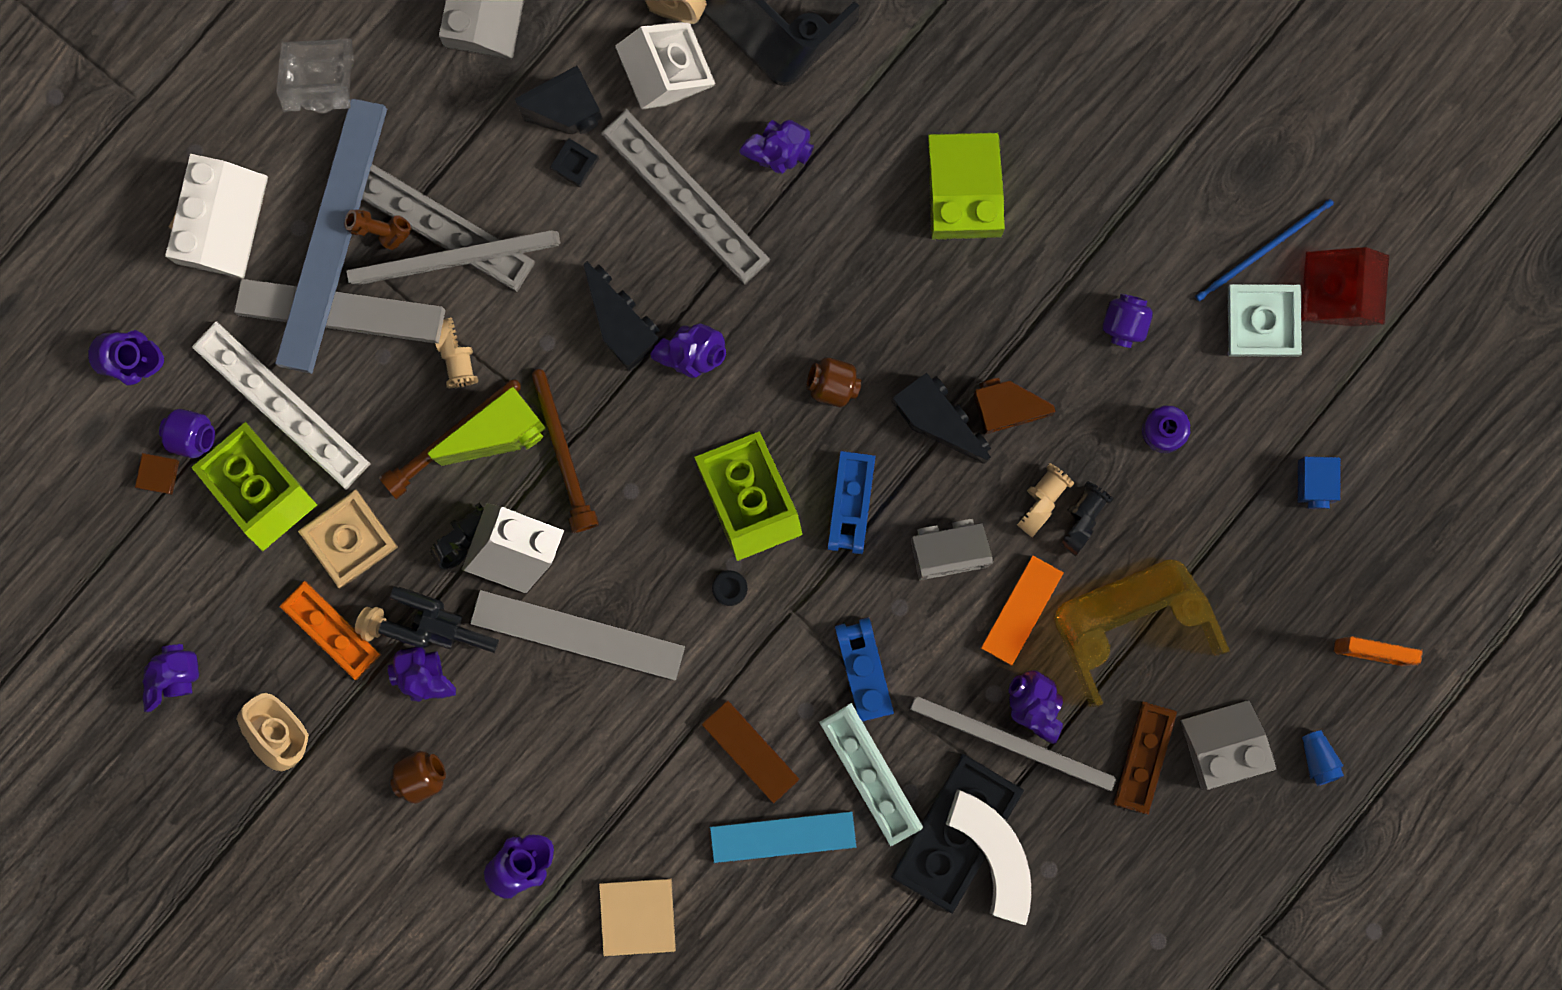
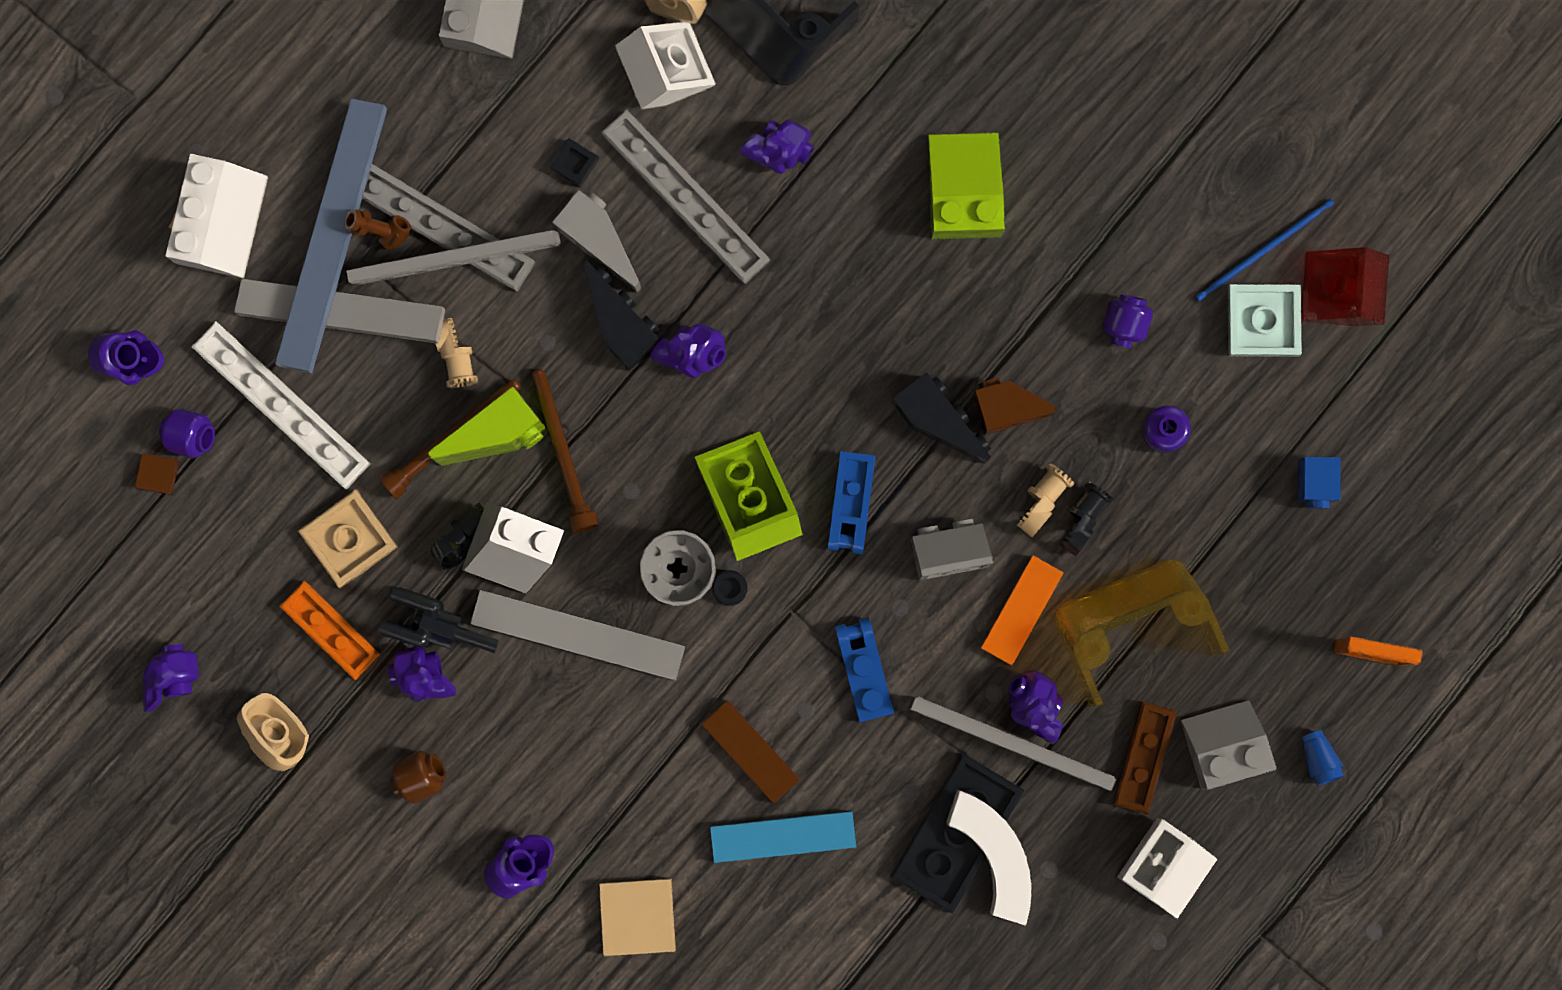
(254, 486): lime slope -> none
(315, 75): clear brick -> none
(369, 623): tan plate -> none
(561, 104): black slope -> none
(591, 230): none -> light grey slope
(693, 554): none -> light grey wheel
(833, 382): reddish brown head -> none
(871, 775): light aqua tile -> none
(1167, 867): none -> white slope

